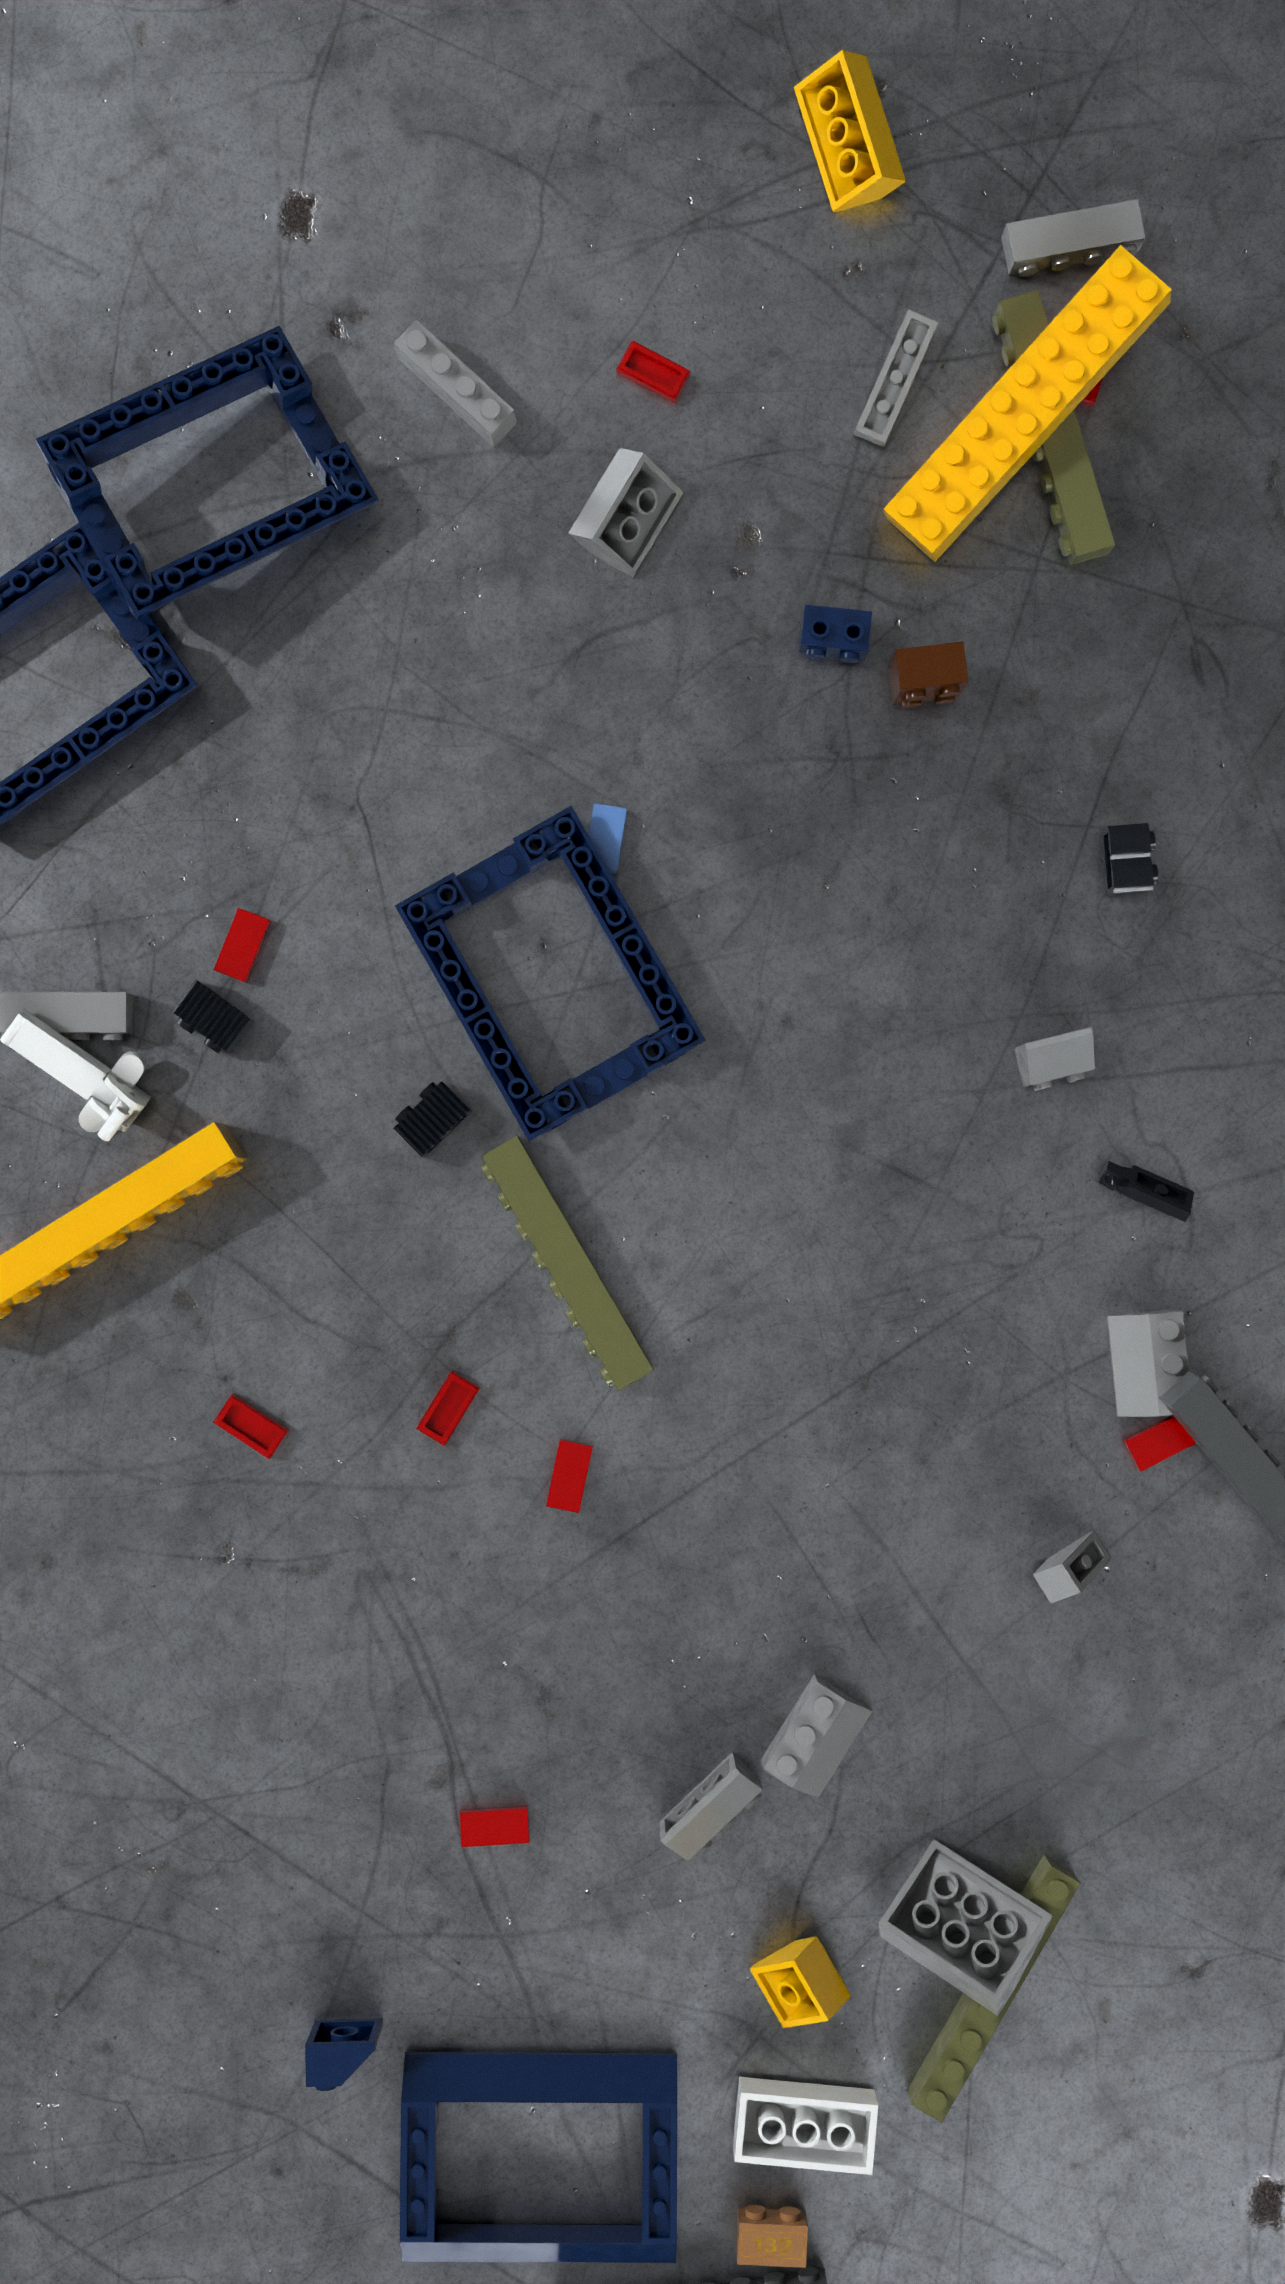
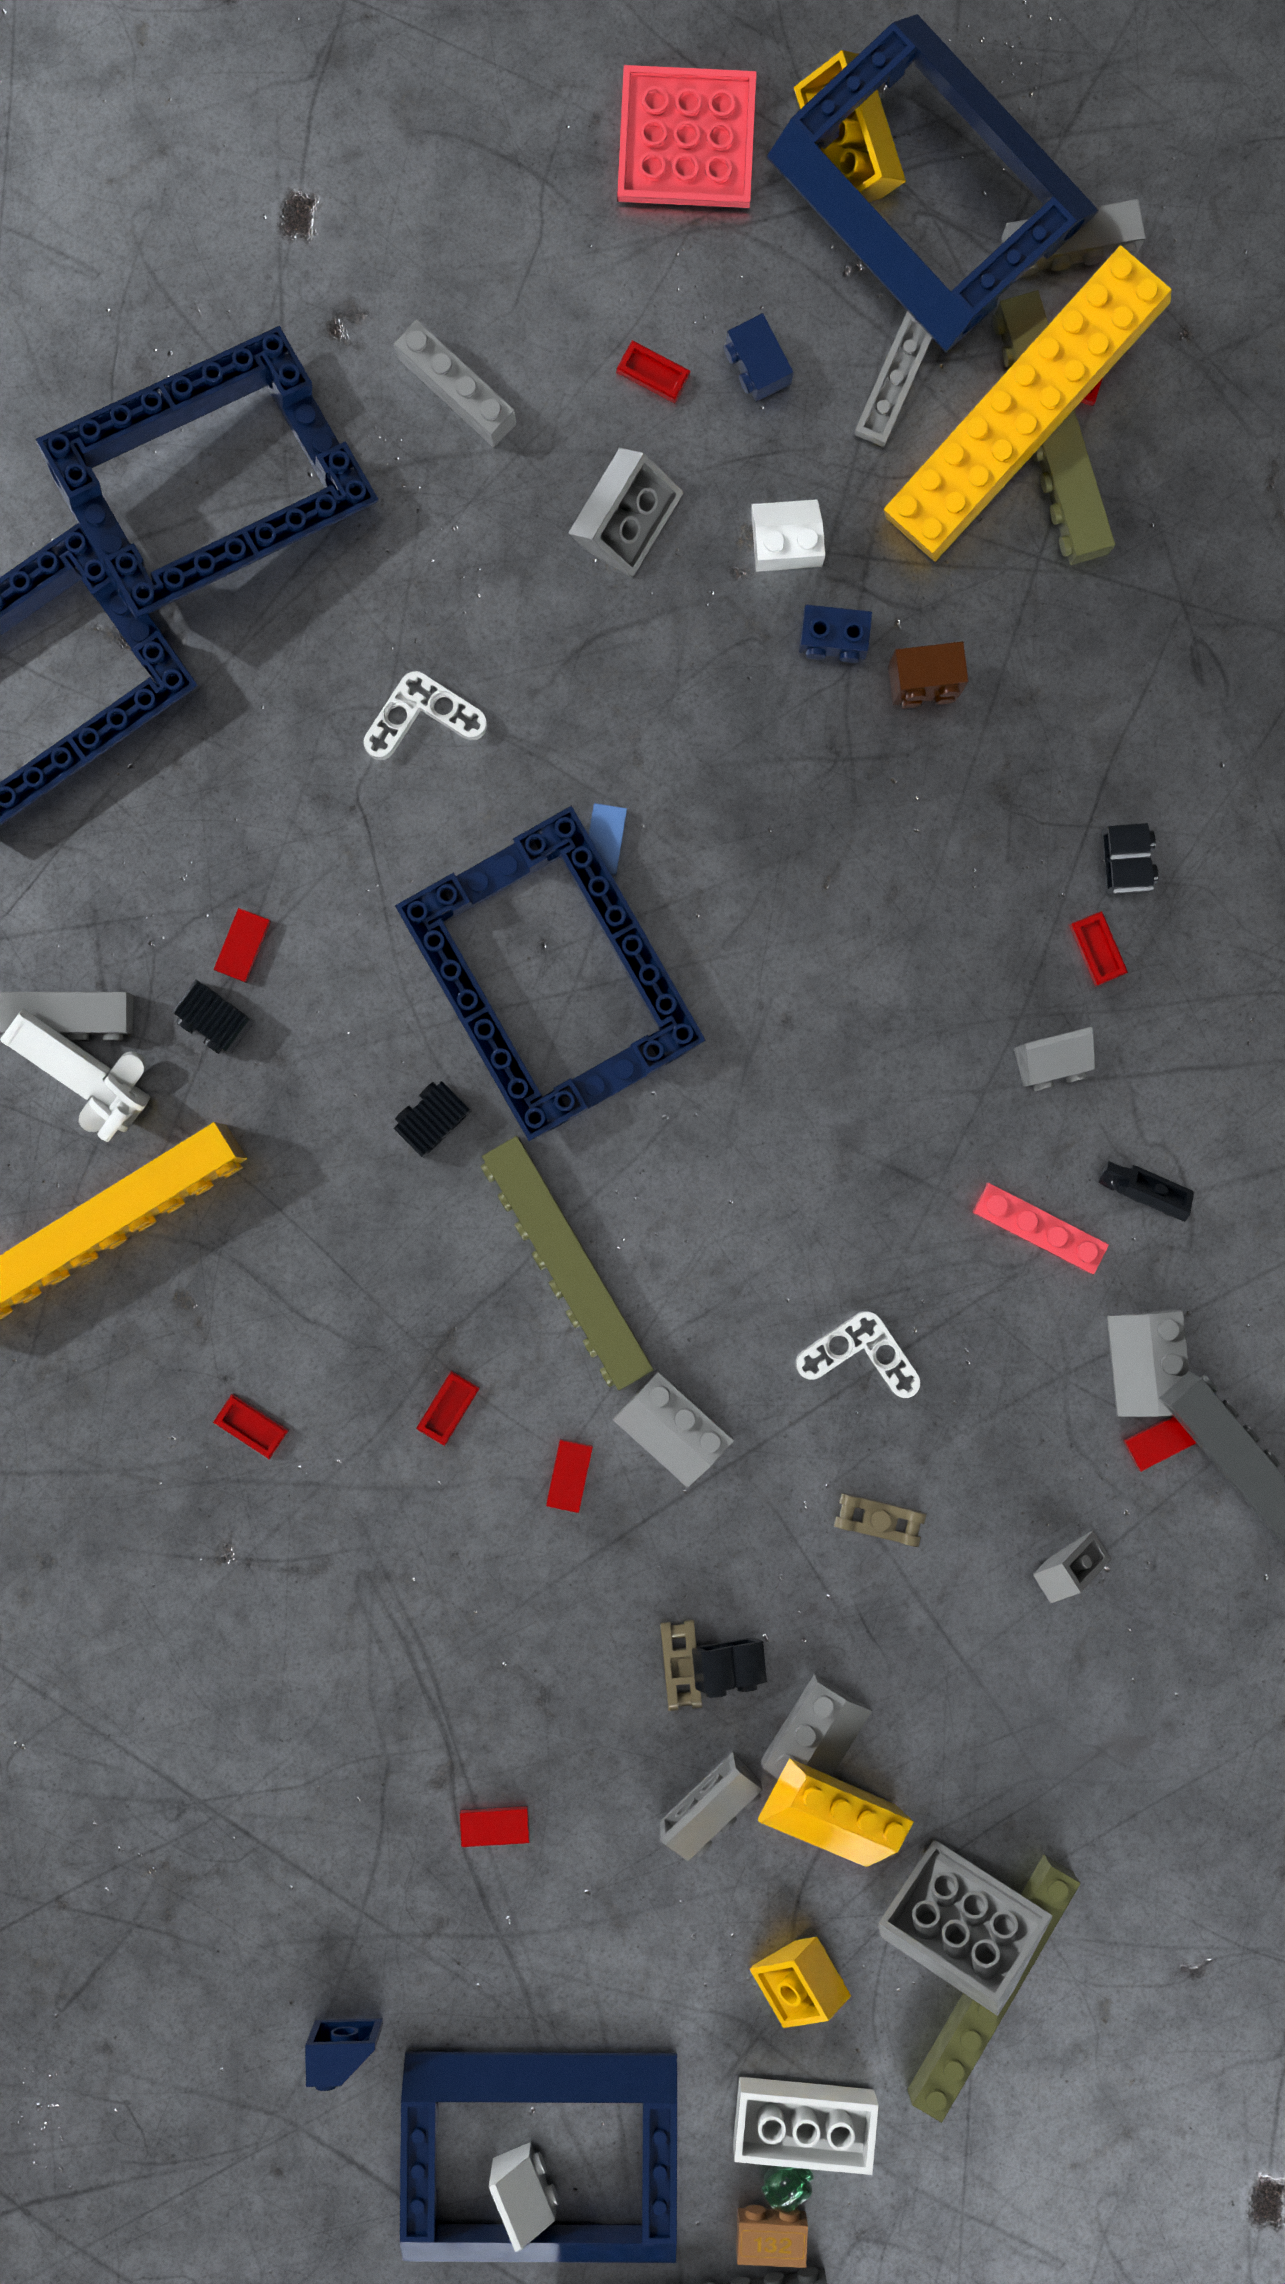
(413, 705): none -> white beam
(523, 2194): none -> white slope
(673, 1429): none -> light grey slope
(679, 1665): none -> dark tan plate
(686, 136): none -> coral plate
(729, 1666): none -> black brick
(758, 358): none -> dark blue brick
(787, 2187): none -> clear green head
(788, 535): none -> white slope
(798, 157): none -> dark blue slope
(835, 1815): none -> yellow slope
(870, 1345): none -> white beam
(880, 1519): none -> dark tan plate
(1040, 1228): none -> coral plate
(1098, 948): none -> red tile

